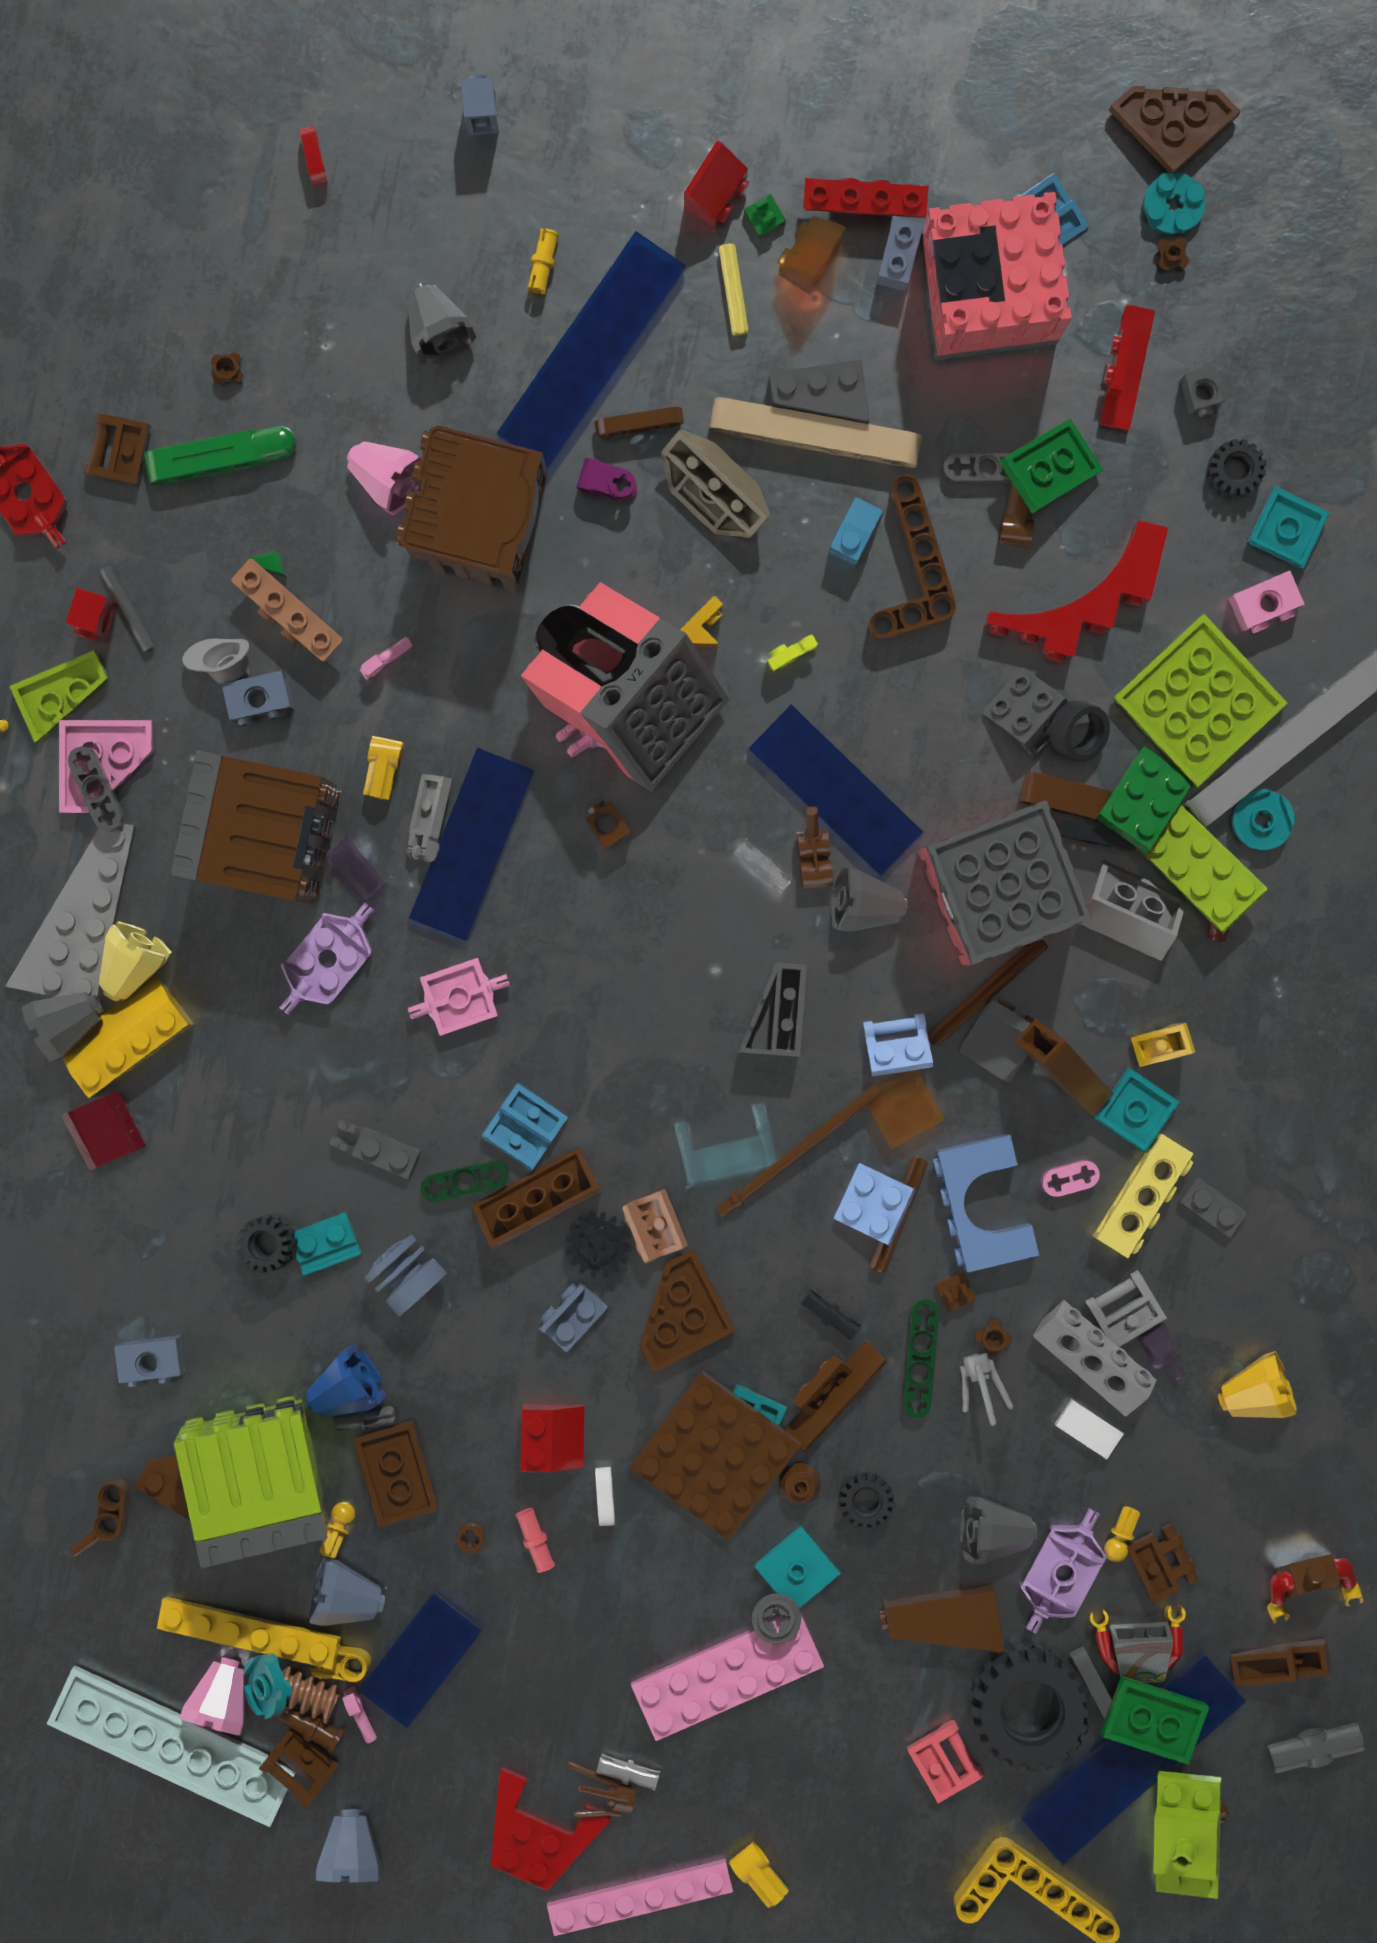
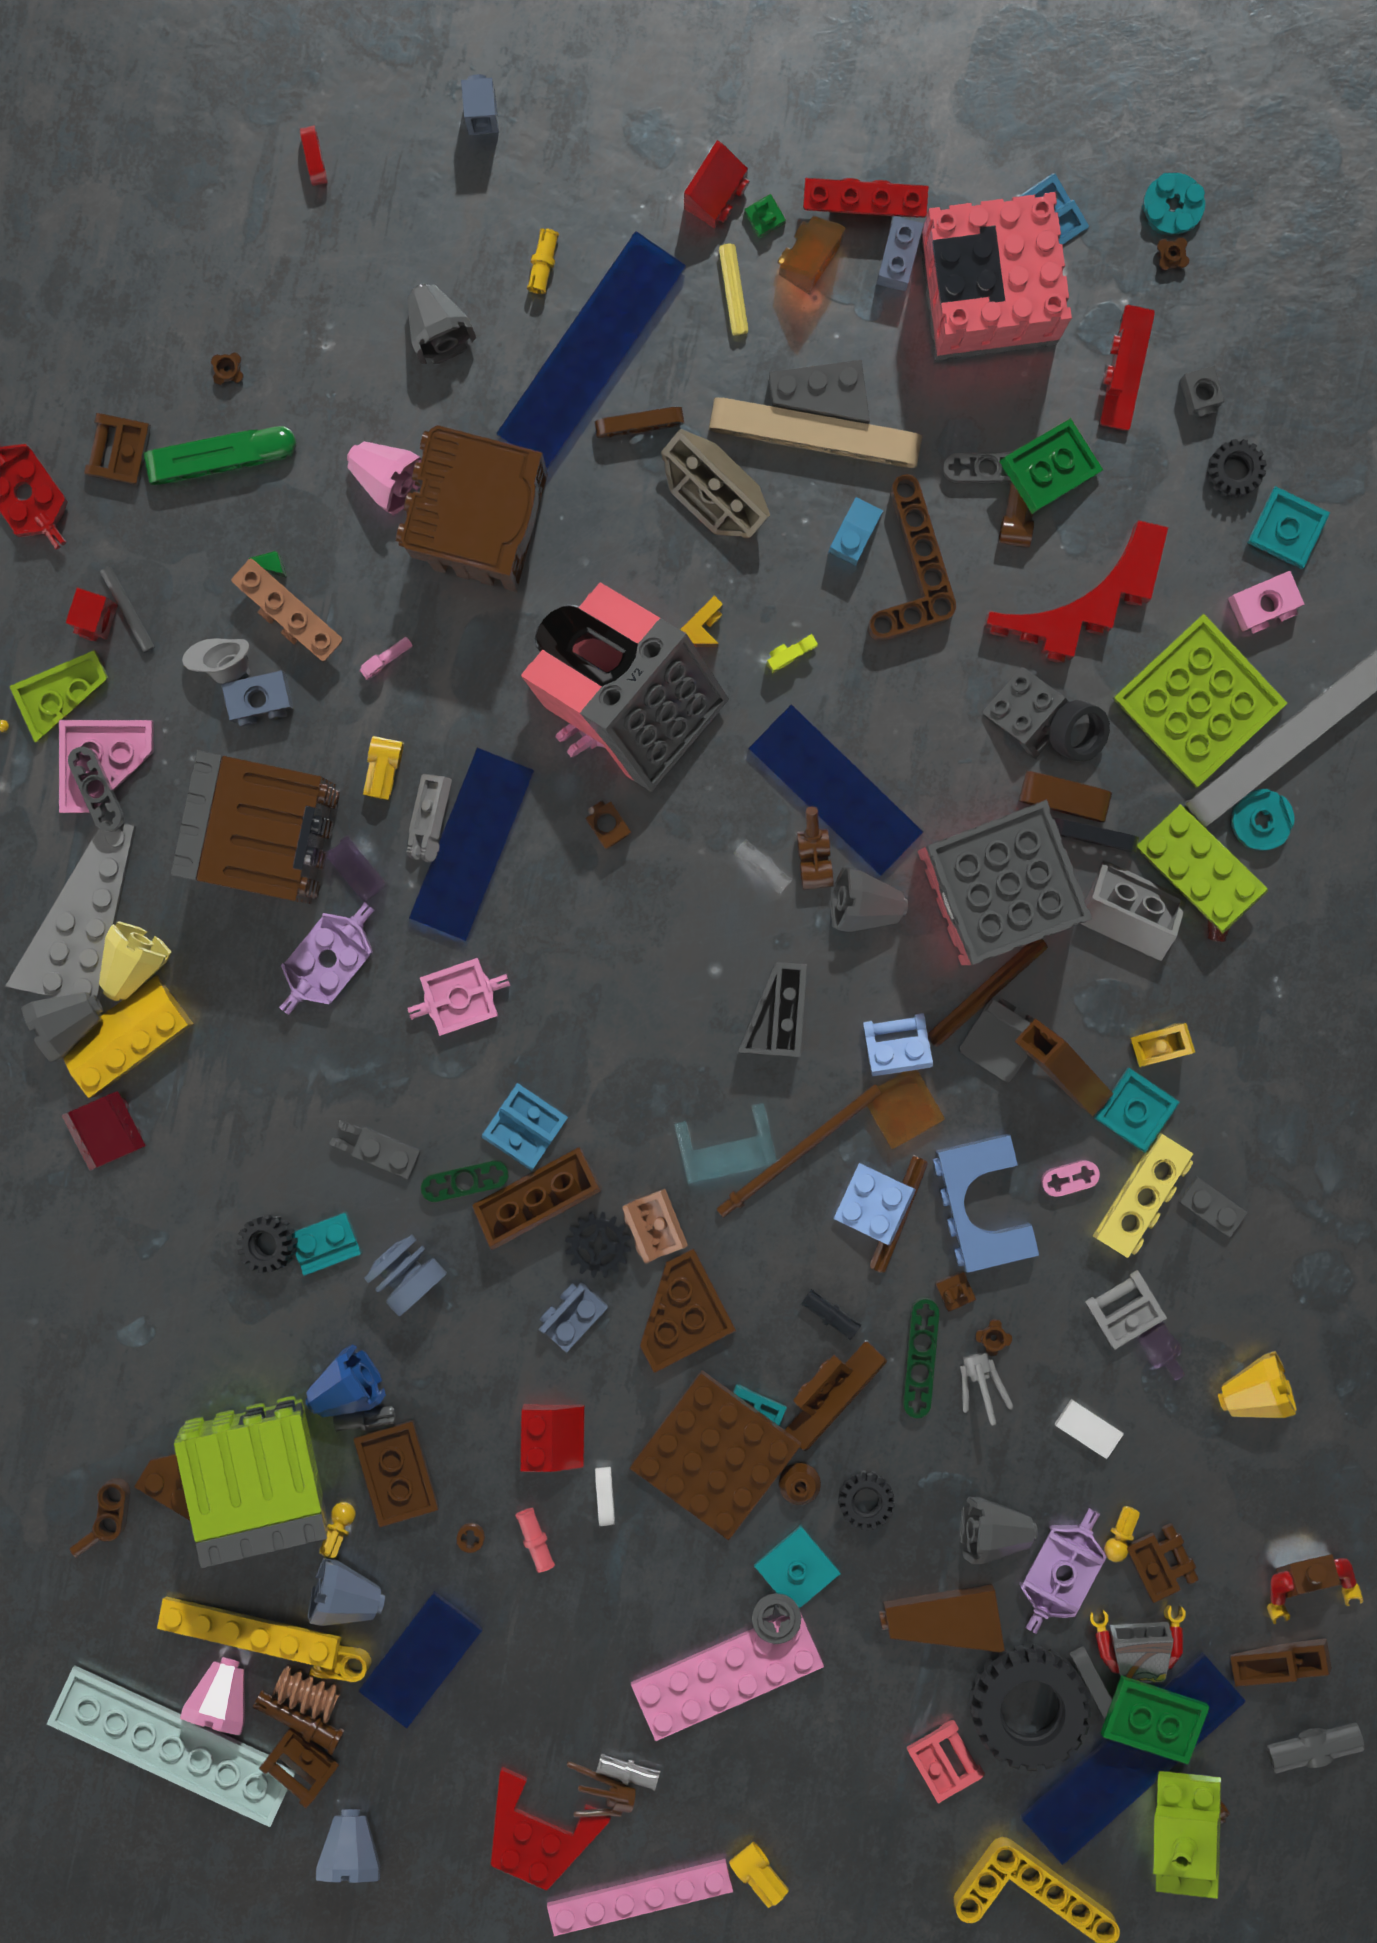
(167, 1352): sand blue brick -> none
(266, 1686): teal plate -> none
(354, 1707): bright pink bar -> none
(601, 479): magenta piece -> none
(1095, 1358): light grey brick -> none
(1144, 800): green plate -> none
(1174, 120): reddish brown plate -> none

